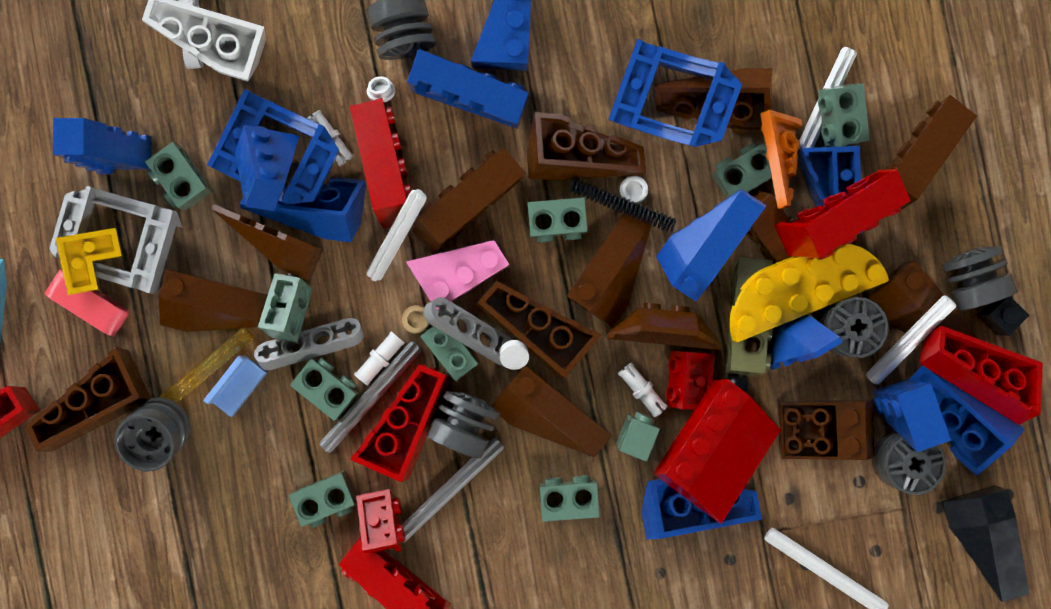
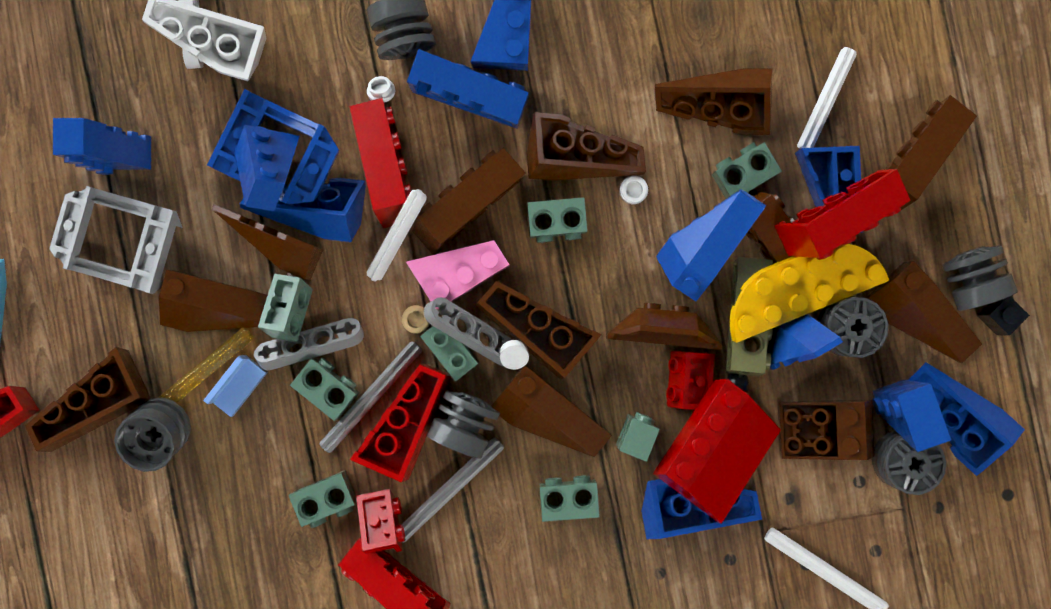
(79, 252): yellow plate -> none
(90, 306): coral beam -> none
(183, 172): sand green brick -> none
(343, 150): white pin -> none
(379, 358): white pin -> none
(612, 272): reddish brown wedge -> none
(623, 203): black piece -> none
(638, 82): blue wedge -> none
(642, 389): white pin -> none
(781, 152): orange wing -> none
(850, 114): sand green brick -> none
(911, 339): white axle -> none
(986, 372): red wedge -> none
(990, 535): black wedge -> none

